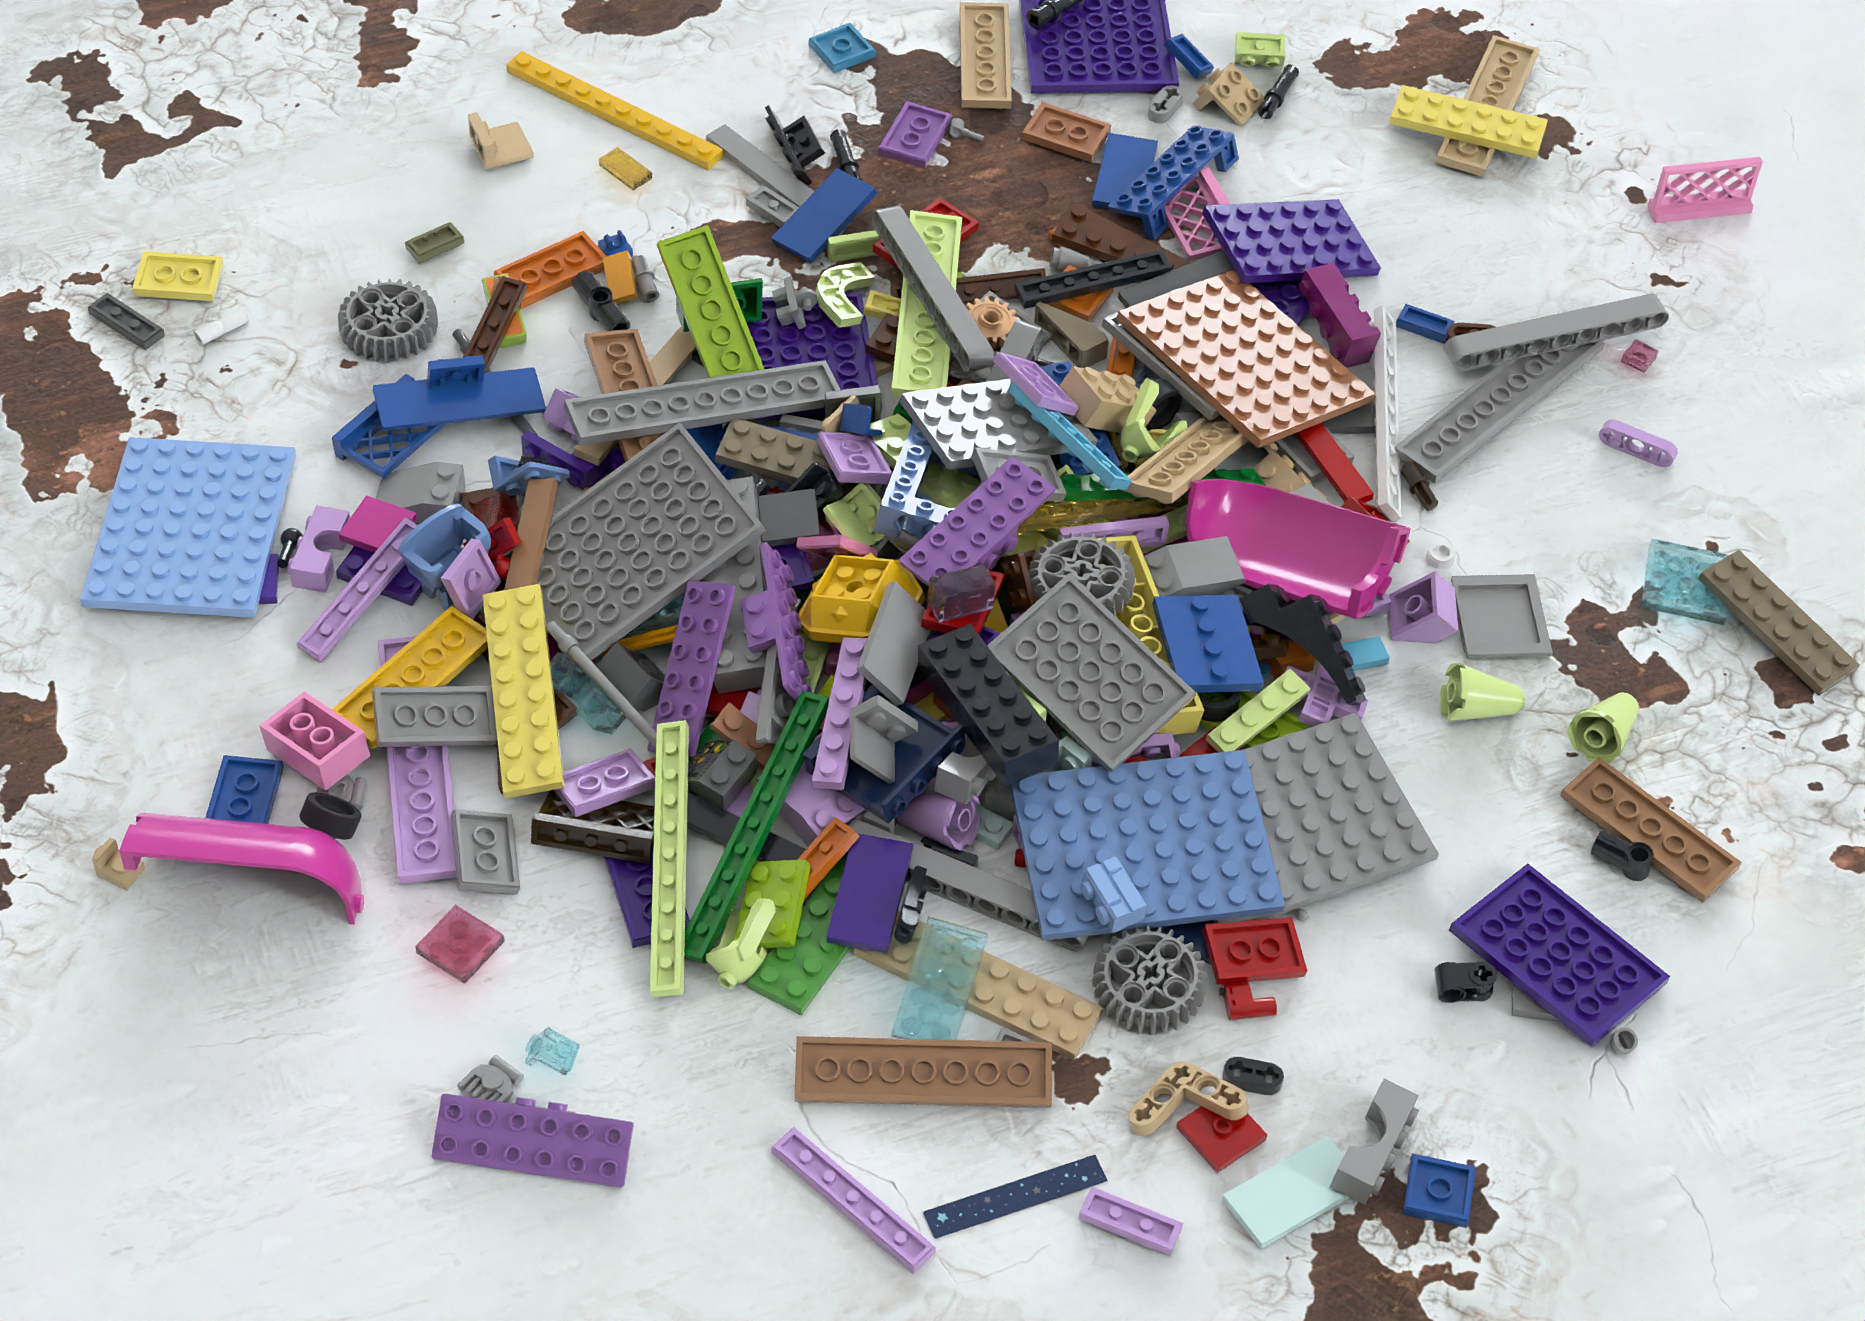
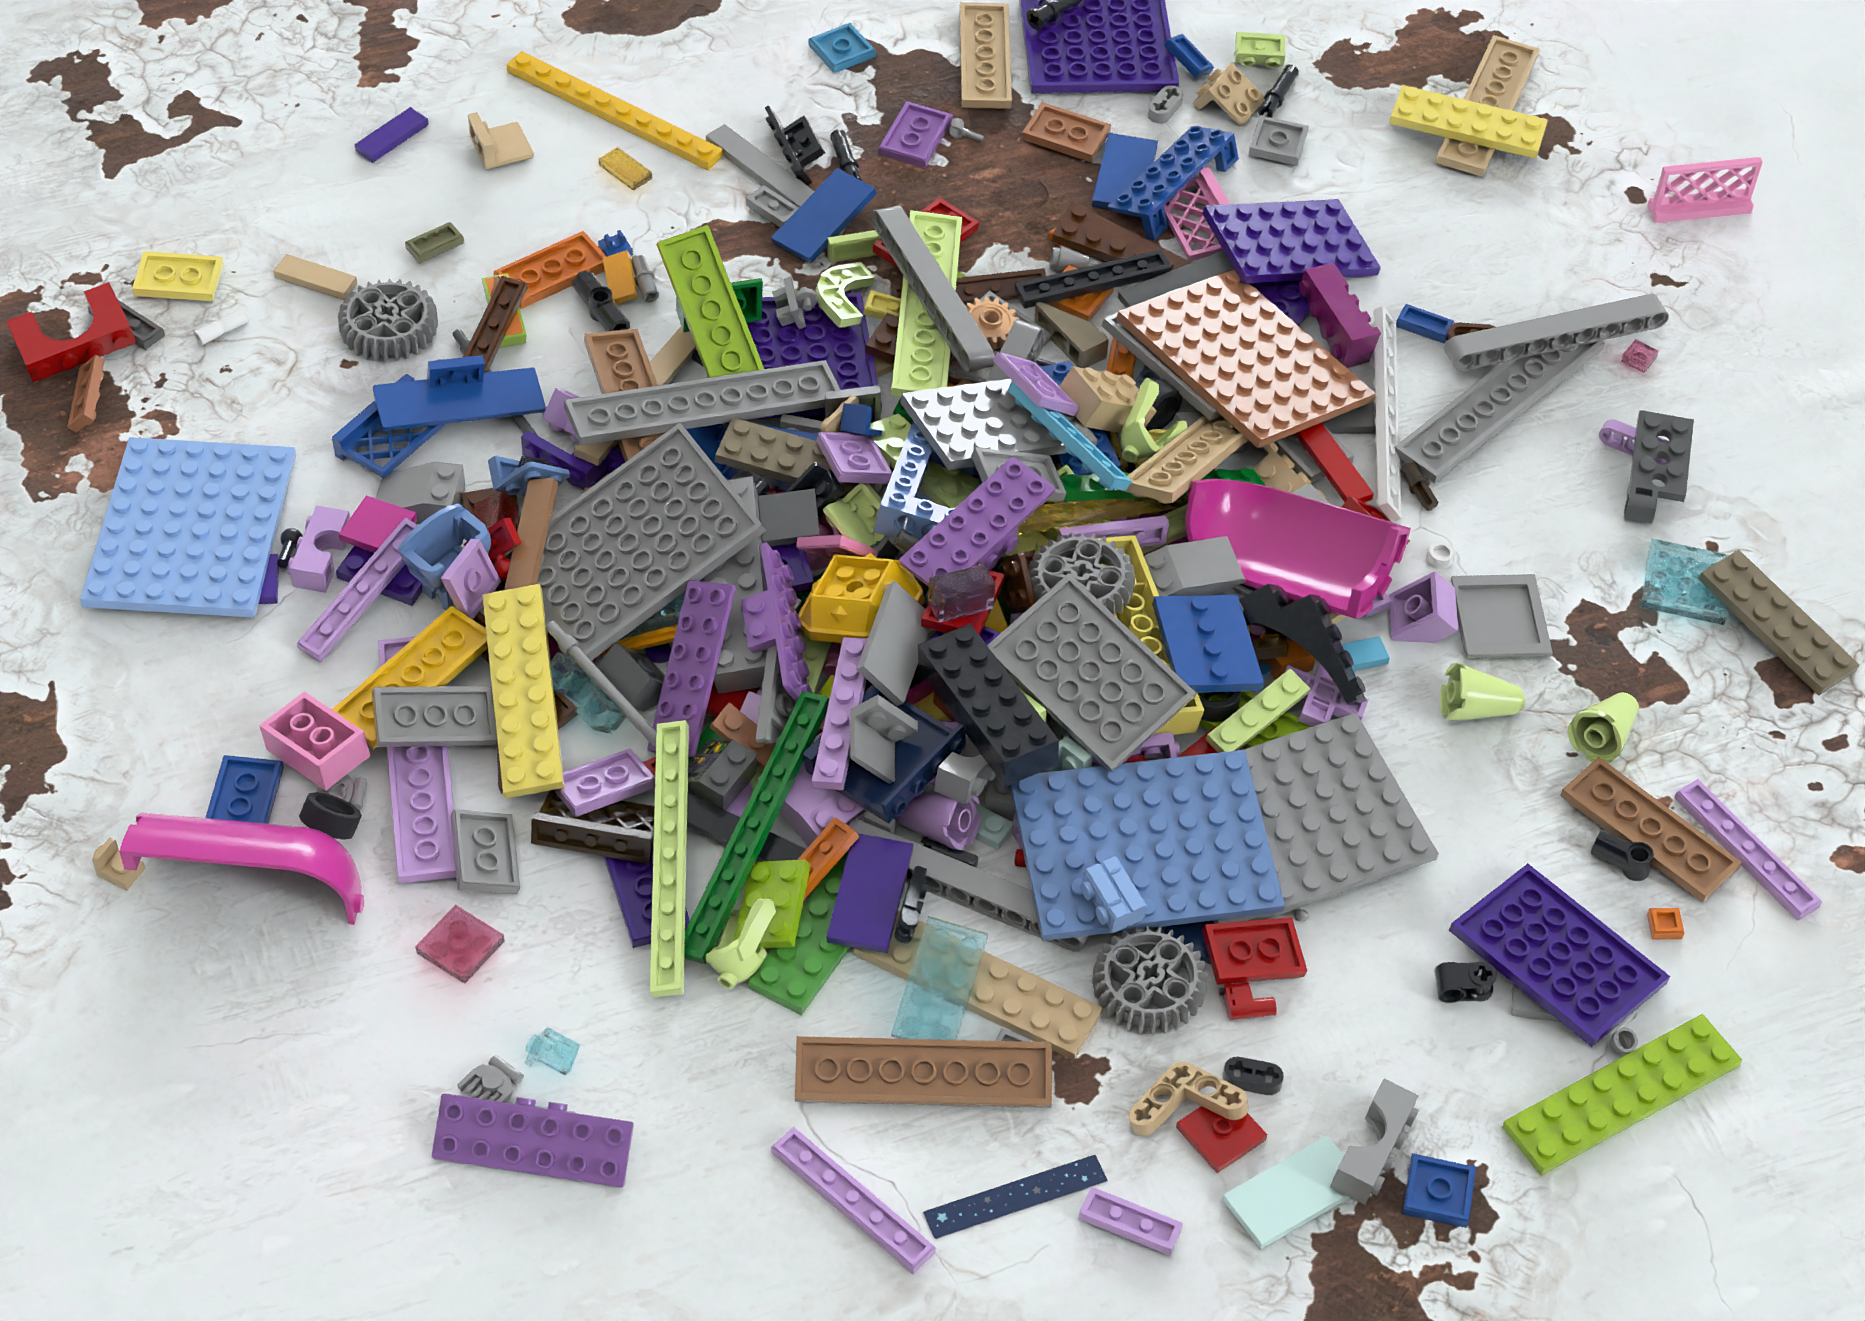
(47, 357): none -> red arch
(86, 394): none -> nougat plate
(315, 276): none -> tan tile
(391, 134): none -> dark purple tile
(659, 653): none -> dark purple tile
(1278, 140): none -> light grey plate
(1621, 1094): none -> lime plate
(1641, 492): none -> dark grey hinge
(1665, 923): none -> orange tile
(1748, 849): none -> lavender tile

